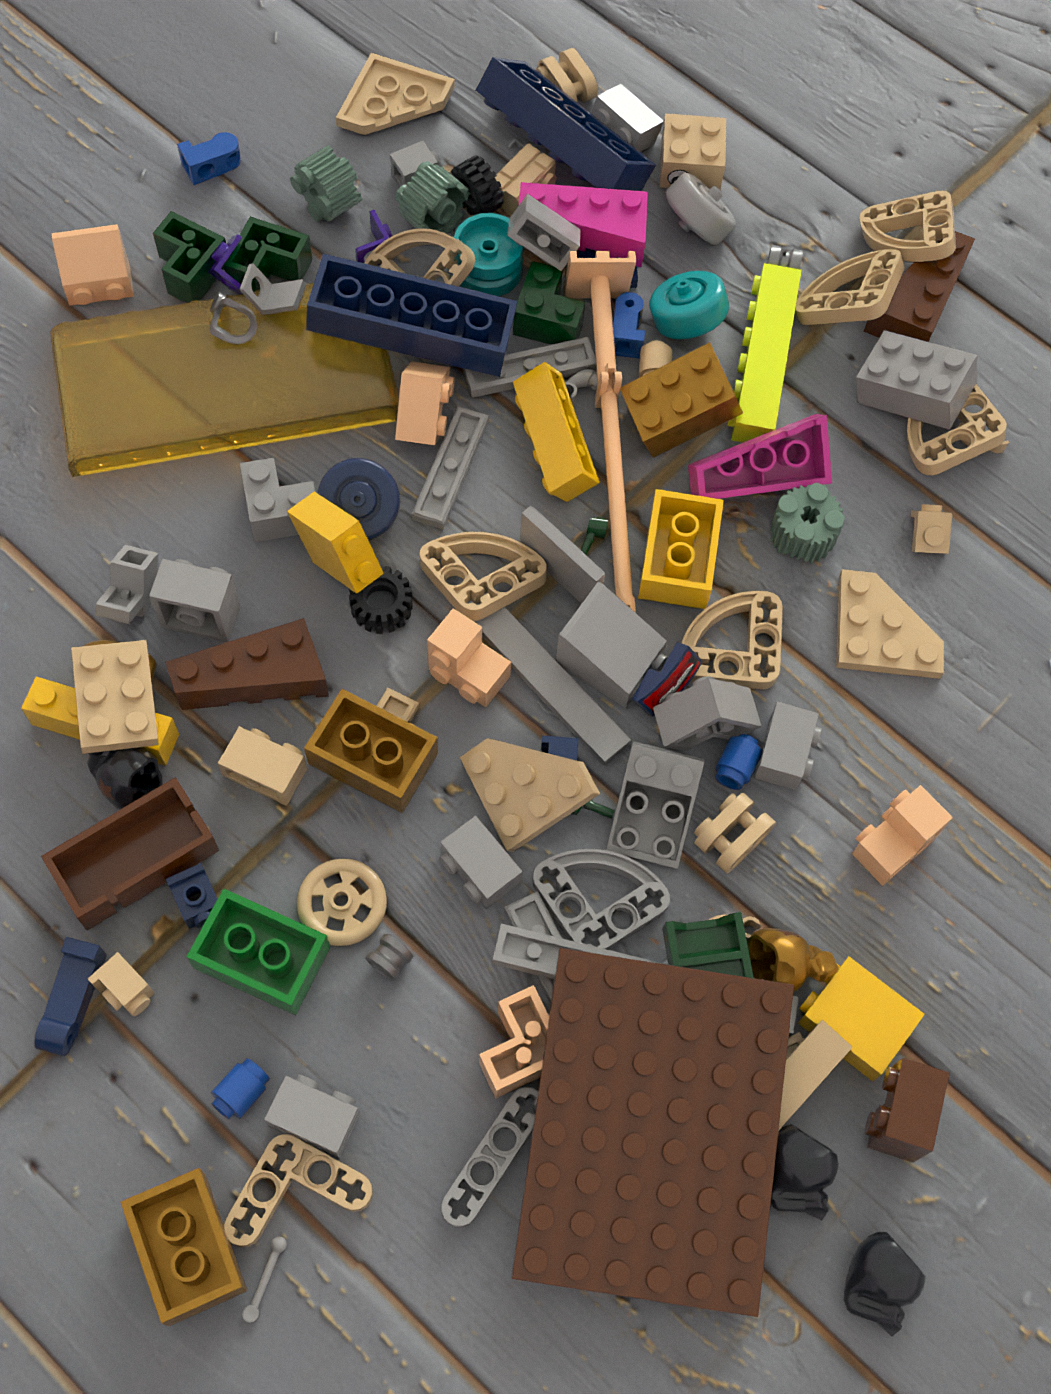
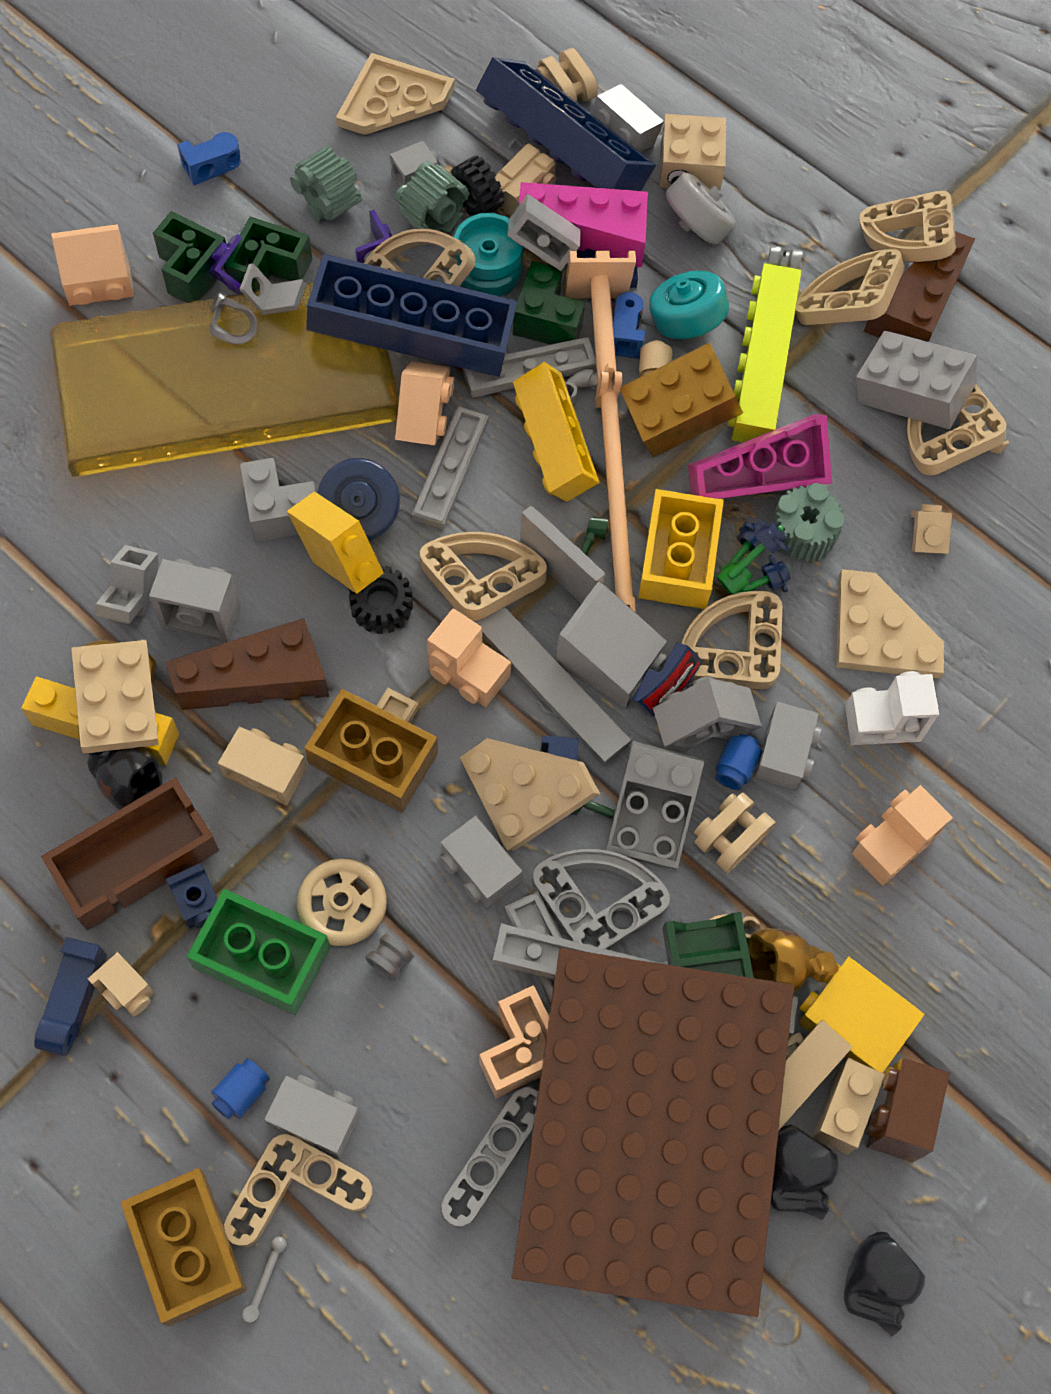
(756, 539): none -> plant
(848, 1106): none -> tan brick
(893, 715): none -> white brick

